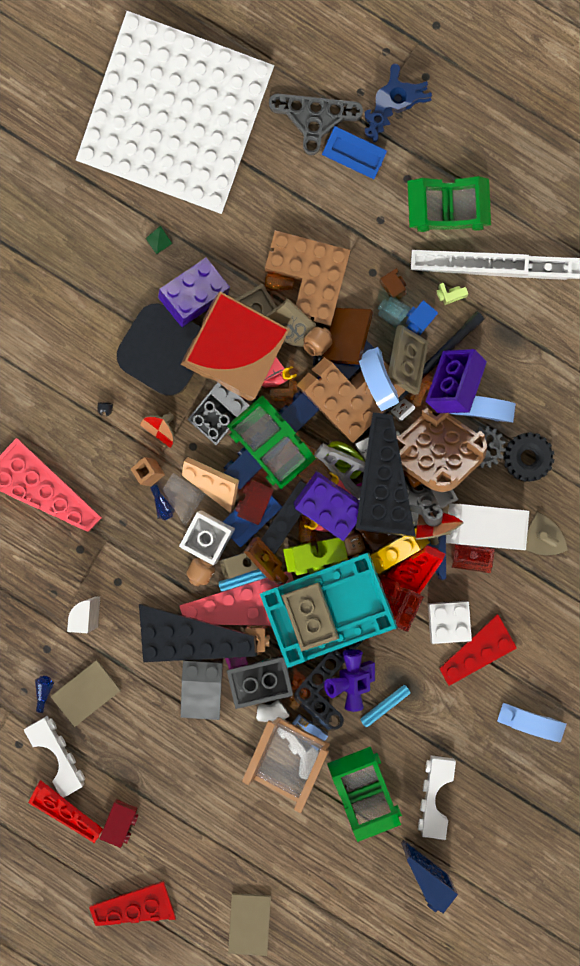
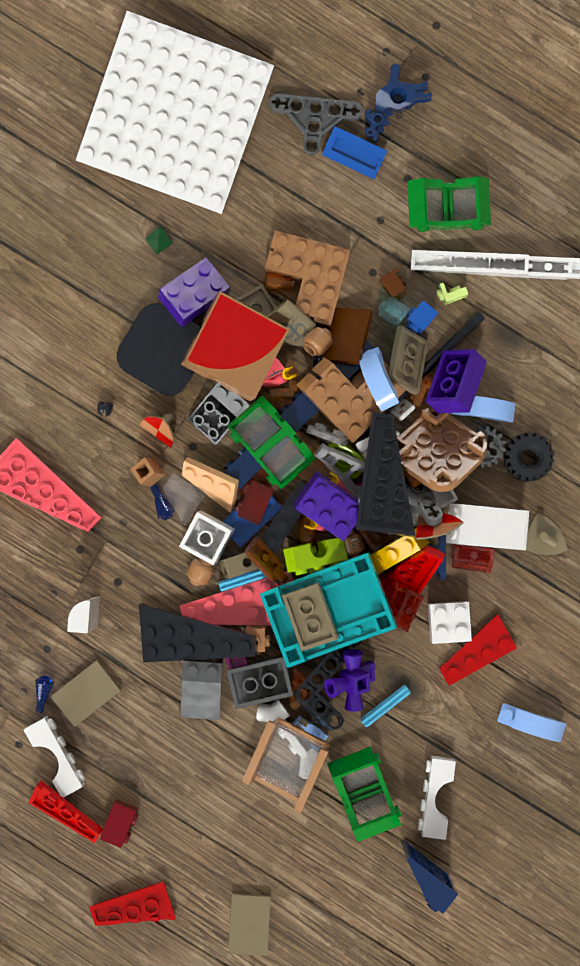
(334, 436): none -> clear wing

